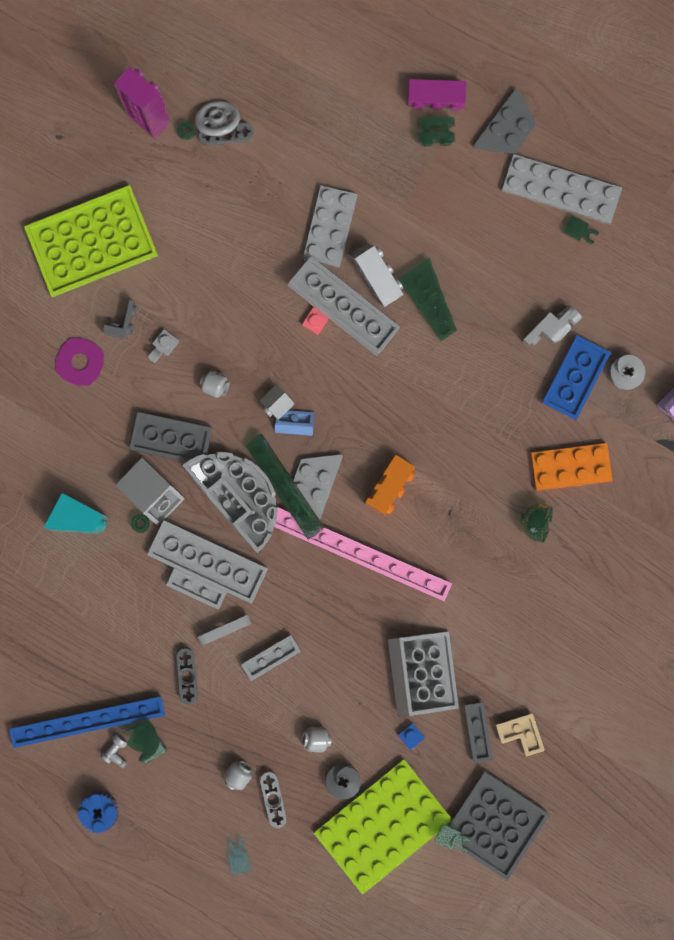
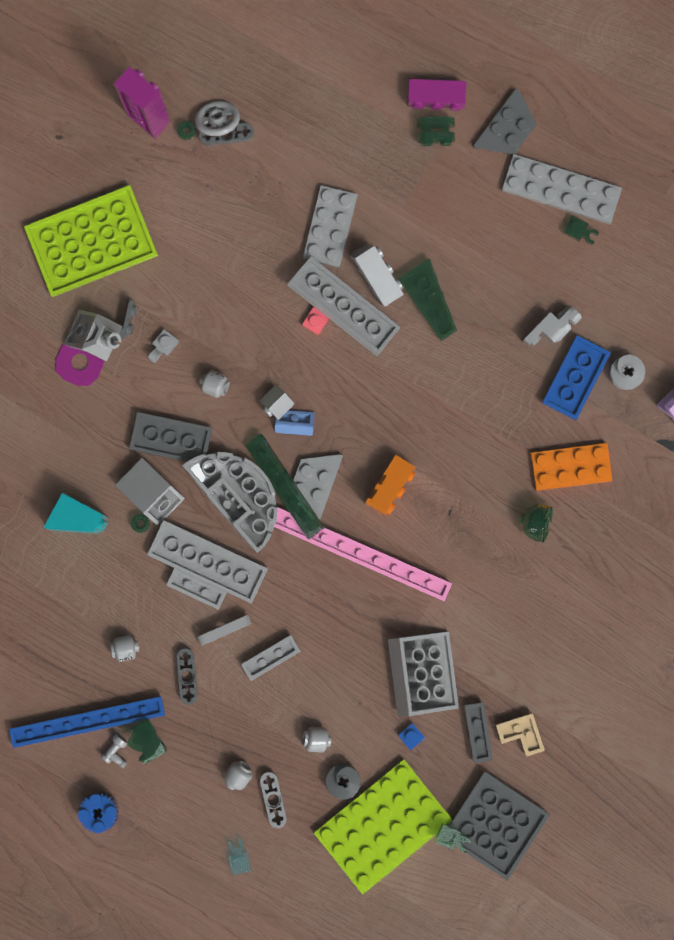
(93, 334): none -> light grey plate
(124, 648): none -> light grey head

